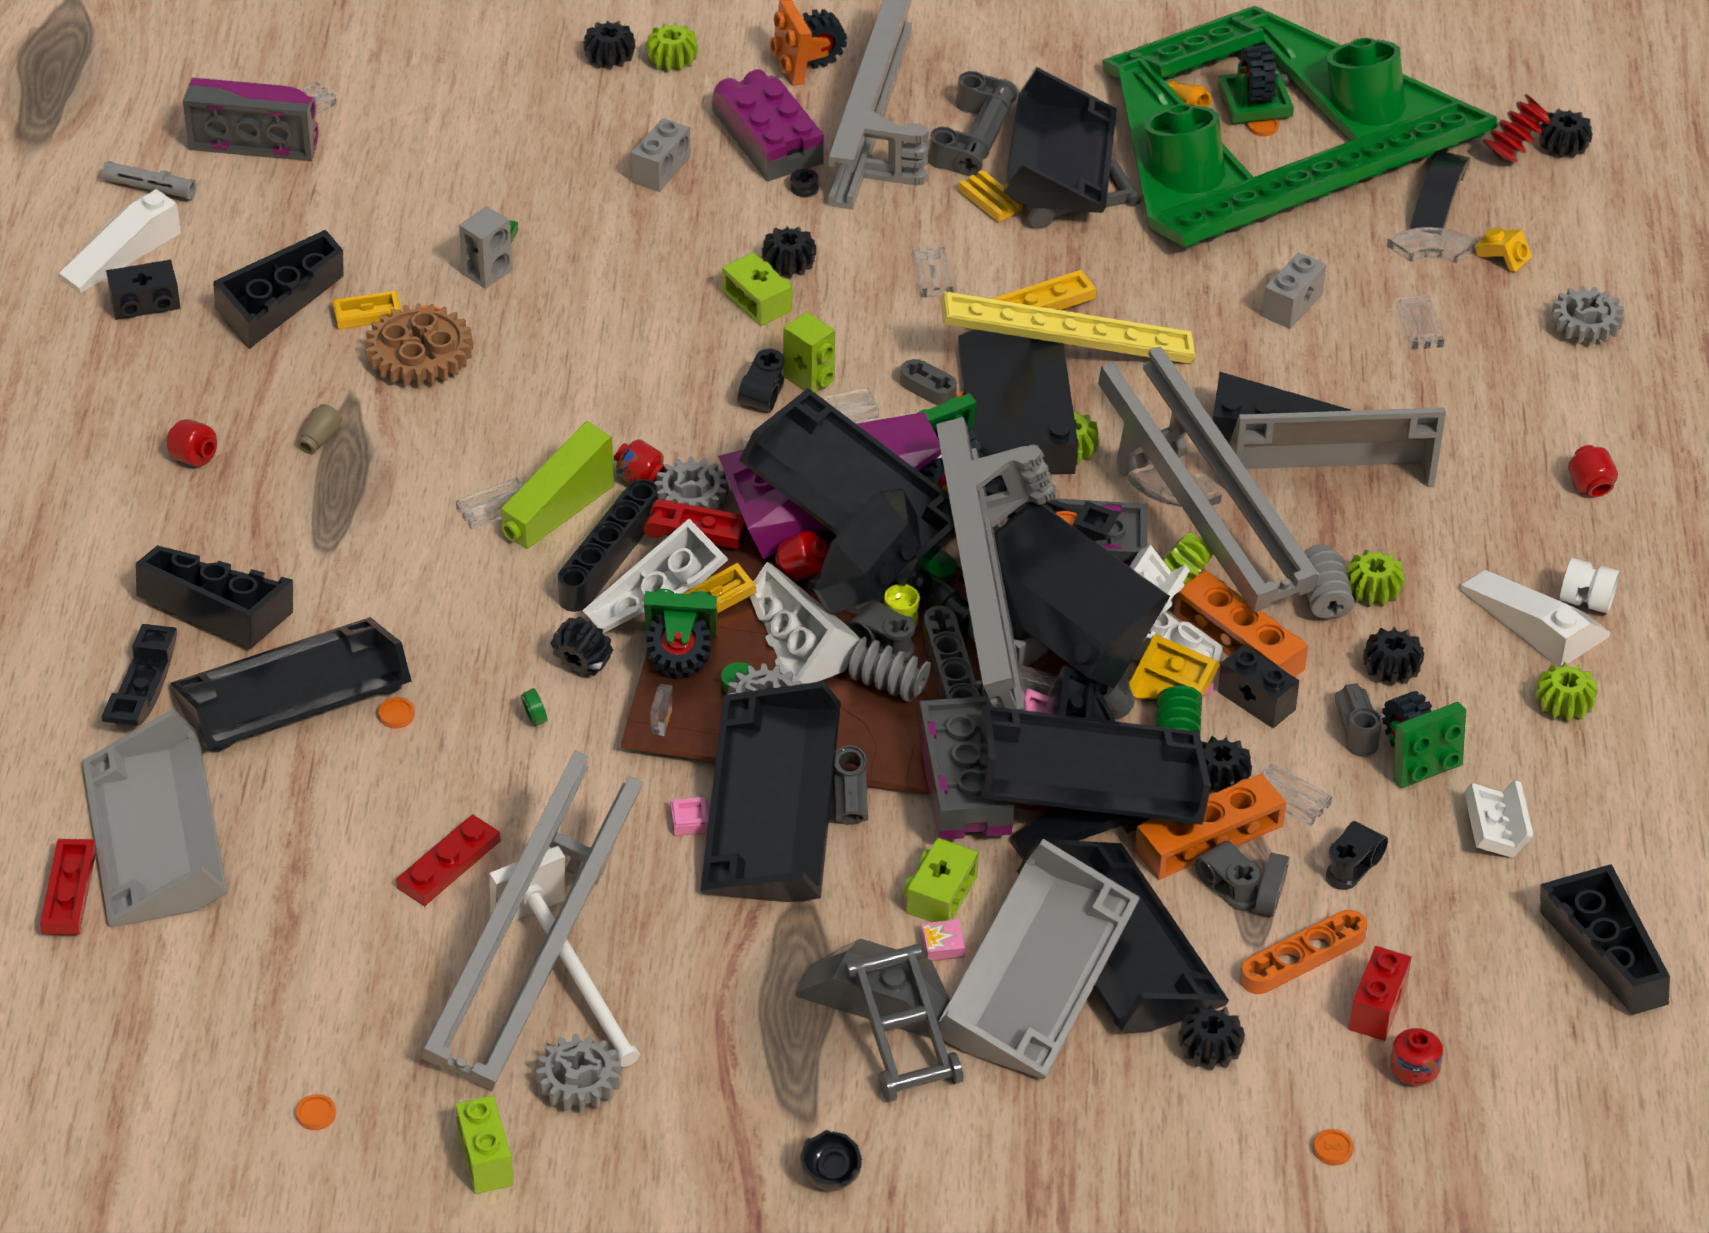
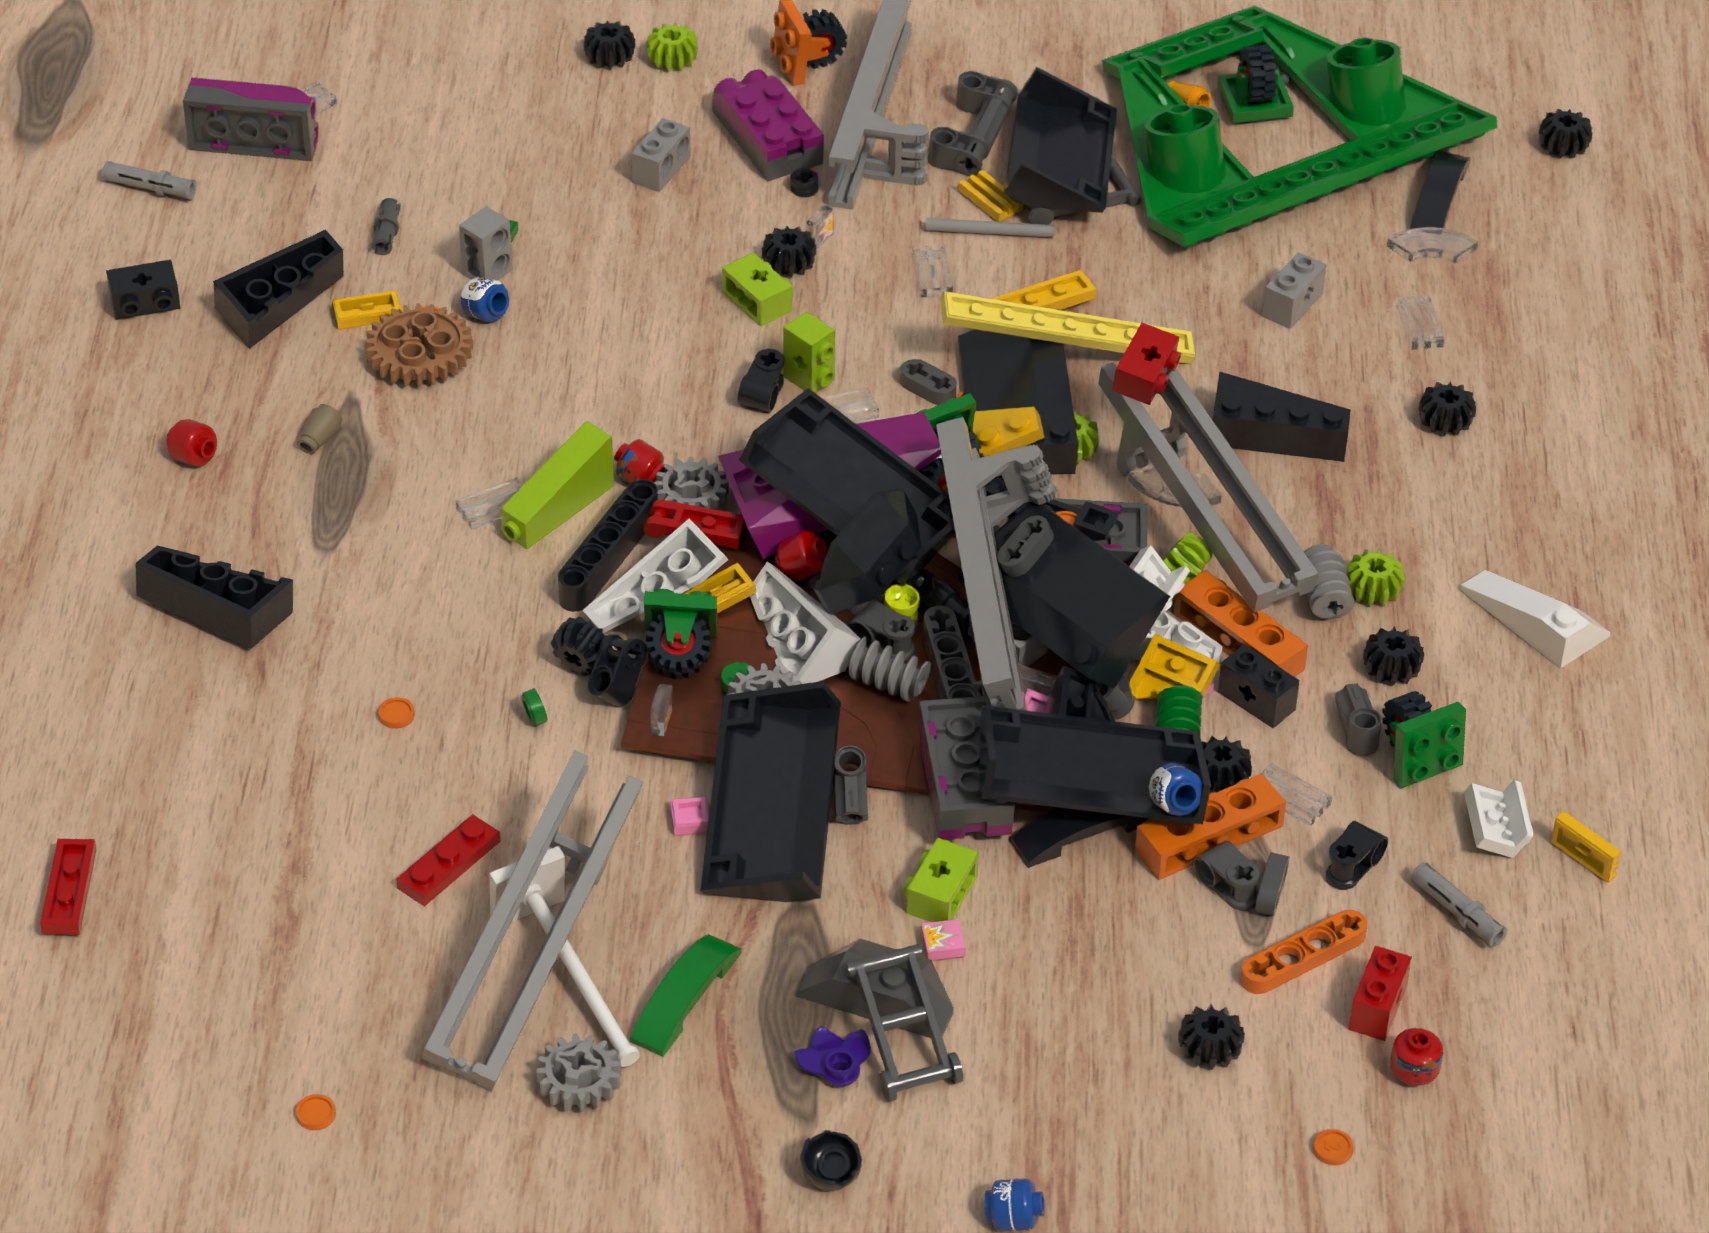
(124, 239): white wedge -> none
(144, 677): black slope -> none
(154, 823): light grey slope -> none
(292, 682): black slope -> none
(386, 226): none -> dark grey pin
(484, 299): none -> blue head
(484, 1144): lime brick -> none
(615, 671): none -> black piece
(680, 991): none -> green slope
(821, 225): none -> clear tile
(832, 1053): none -> dark purple plate
(942, 566): green tile -> none
(989, 227): none -> light grey bar
(1007, 429): none -> yellow wing
(1013, 1205): none -> blue head
(1025, 546): none -> dark grey beam
(1037, 963): light grey slope -> none
(1146, 364): none -> red brick
(1153, 968): black slope -> none
(1175, 789): none -> blue head
(1264, 127): orange piece -> none
(1341, 439): light grey slope -> none
(1447, 408): none -> black gear
(1470, 913): none -> light grey pin
(1506, 243): yellow bracket -> none
(1518, 130): red piece -> none
(1566, 691): lime gear -> none
(1585, 846): none -> yellow tile
(1587, 314): light grey gear -> none
(1589, 585): white wheel -> none
(1593, 471): red head -> none
(1607, 933): black wedge -> none

